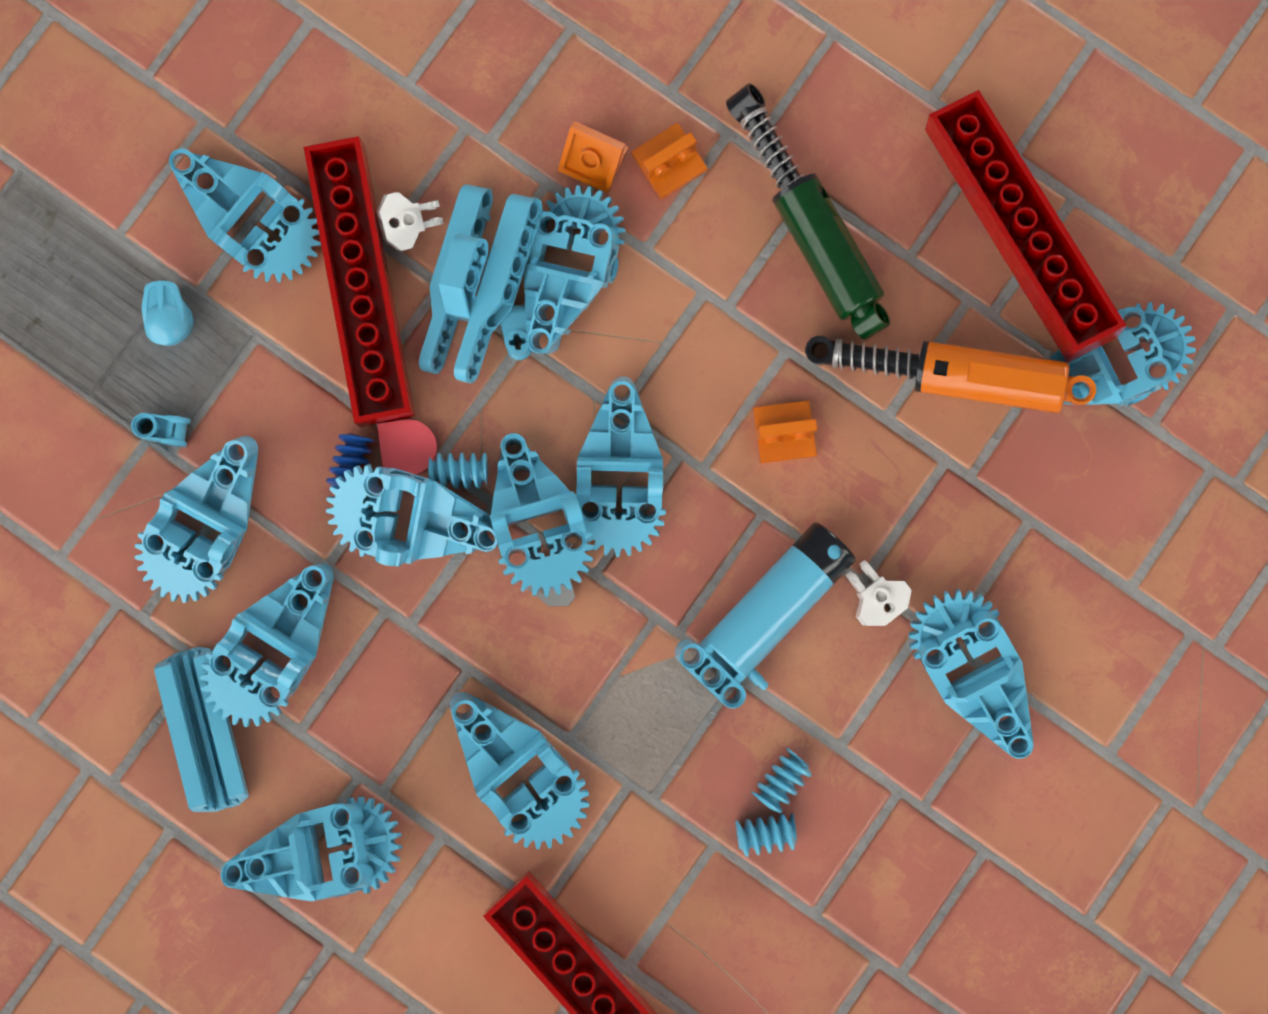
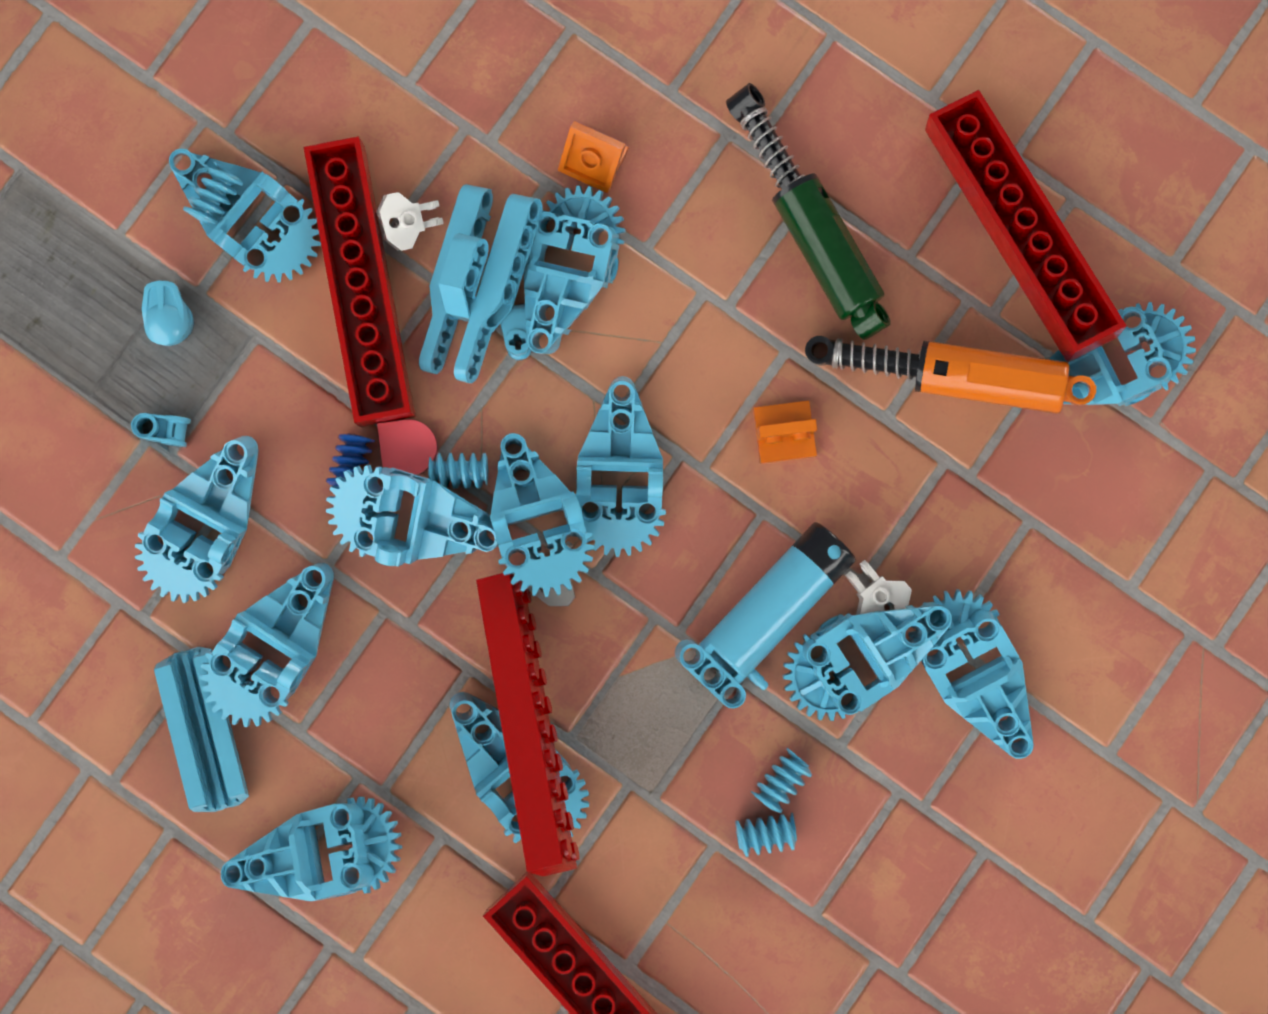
(213, 195): none -> medium azure piece
(527, 727): none -> red brick
(669, 160): orange bracket -> none
(882, 643): none -> medium azure connector

